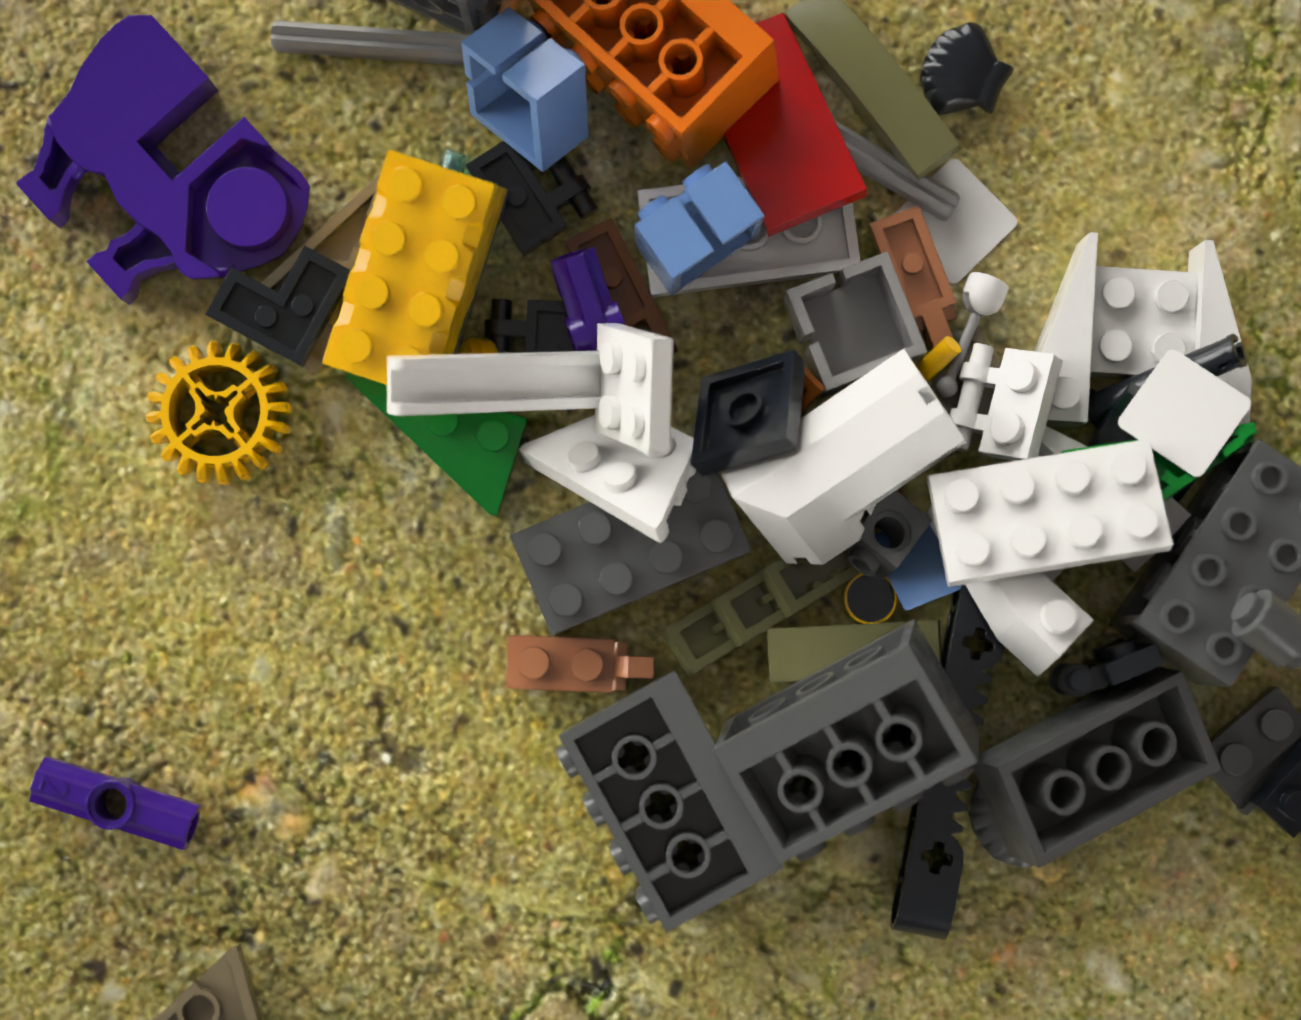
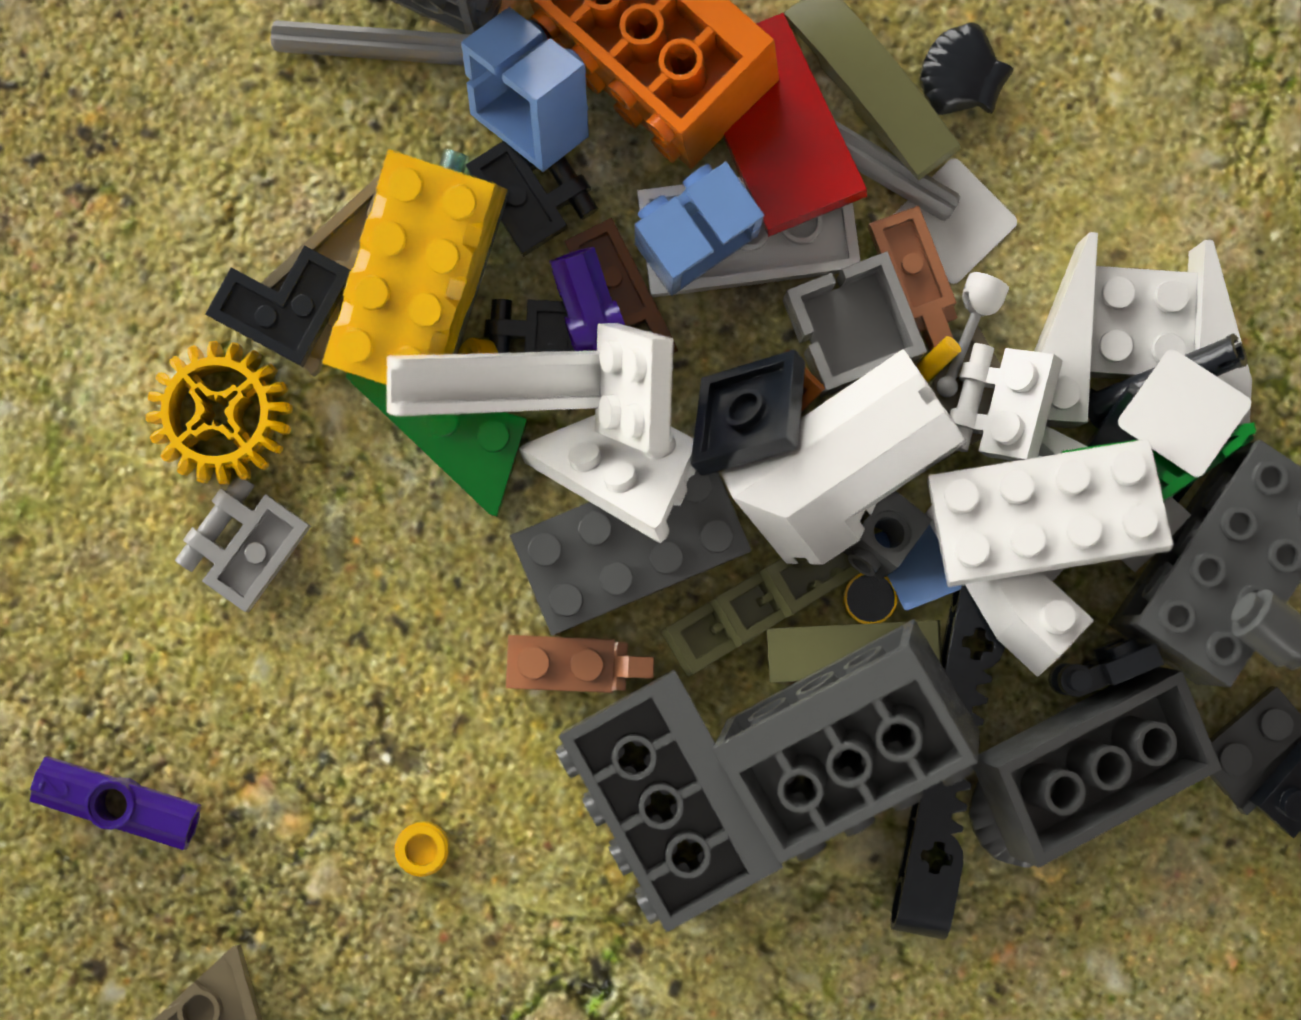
(223, 211): dark purple animal -> none
(253, 554): none -> light grey plate
(422, 849): none -> yellow tile

